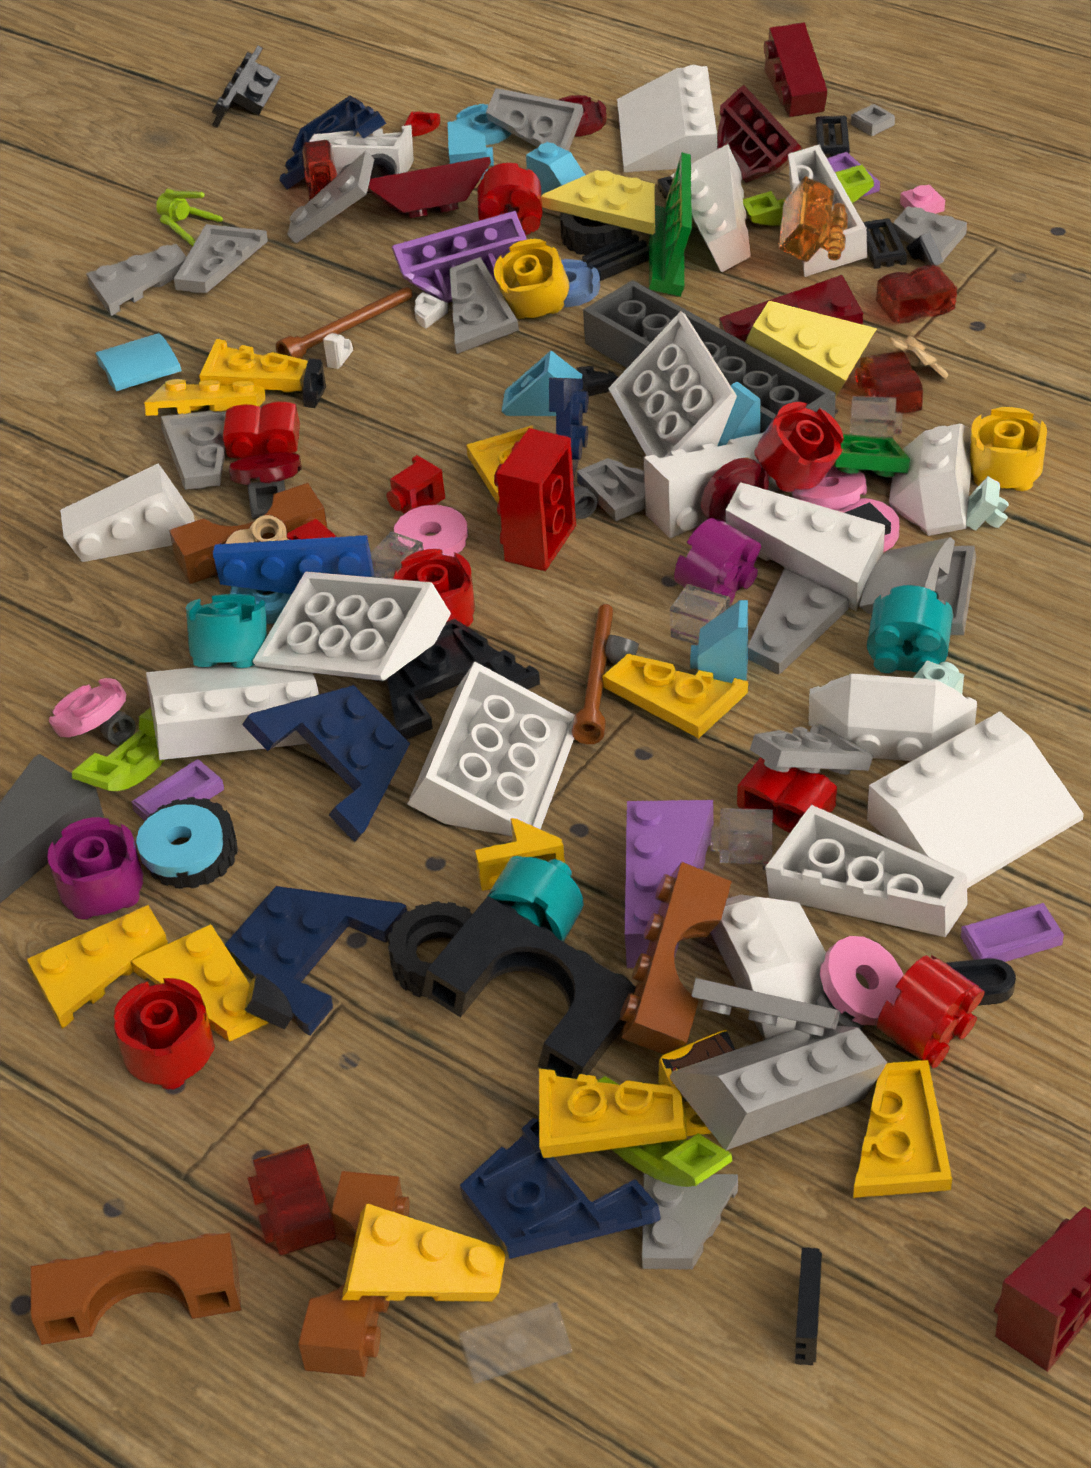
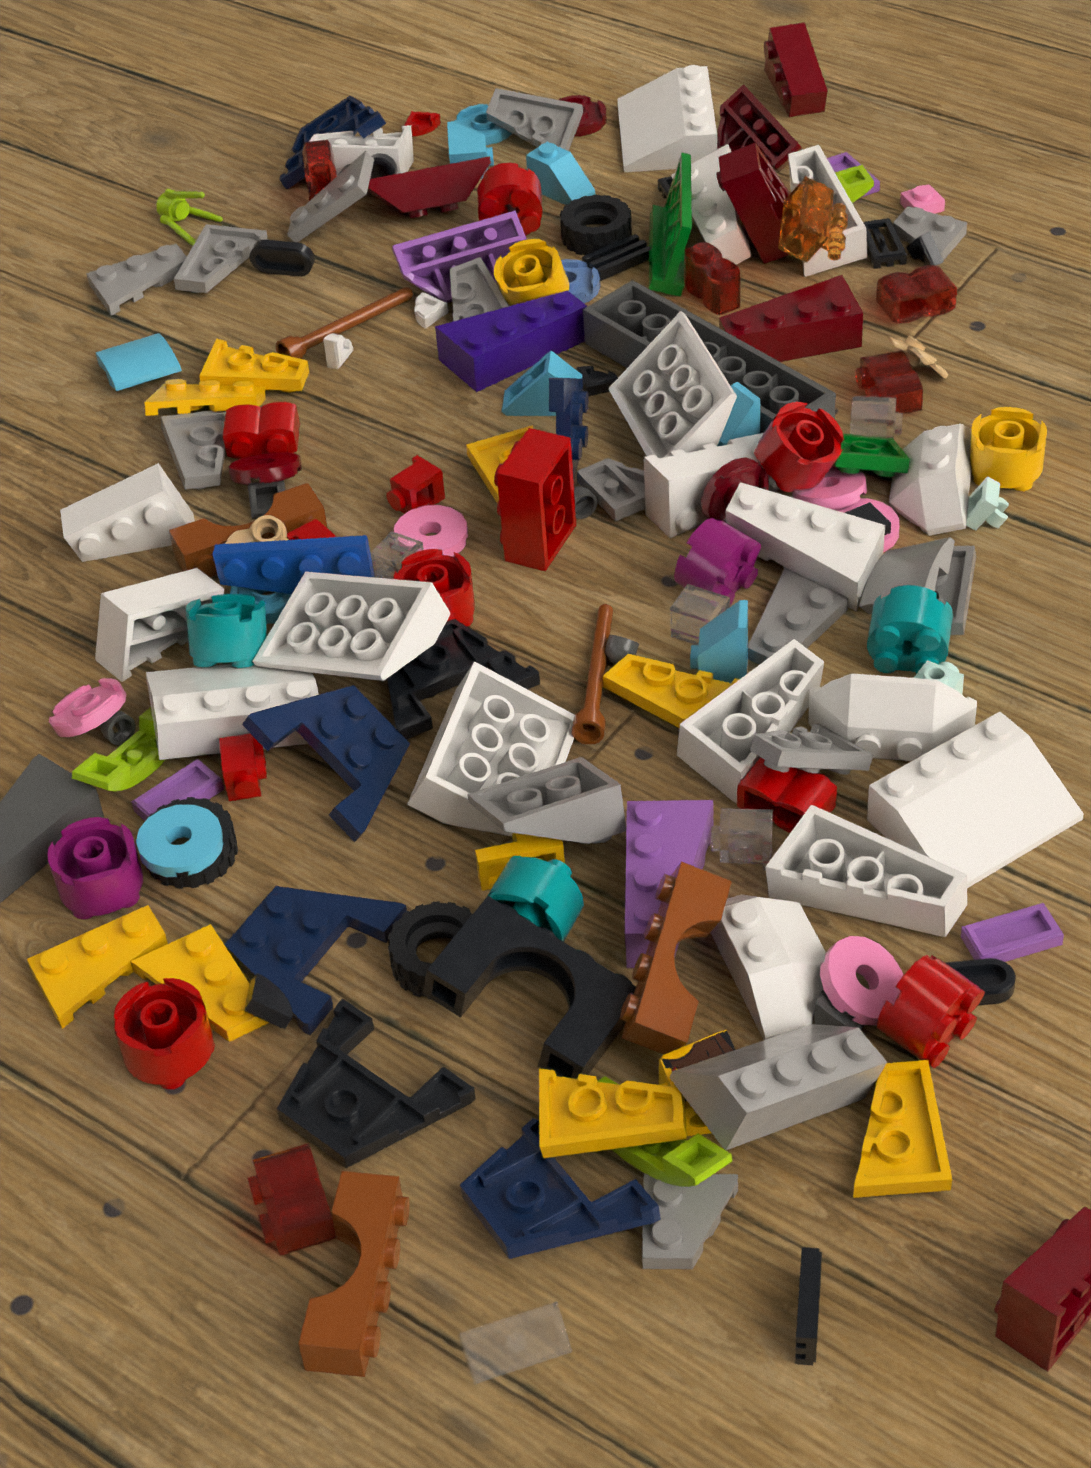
(76, 1293): dark orange arch -> none
(147, 619): none -> white wedge
(242, 766): none -> red brick
(249, 87): bracket -> none
(282, 257): none -> black tile
(313, 383): black tile -> none
(353, 1110): none -> black wing
(414, 1258): yellow wing -> none
(510, 338): none -> dark purple wedge
(559, 802): none -> light grey slope
(607, 199): light yellow wing -> none
(712, 278): none -> clear red brick
(756, 196): none -> dark red wedge
(765, 700): none -> white wedge
(765, 1007): light grey wing -> none
(810, 342): light yellow wedge -> none
(832, 148): black tile -> none
(872, 120): light grey tile -> none

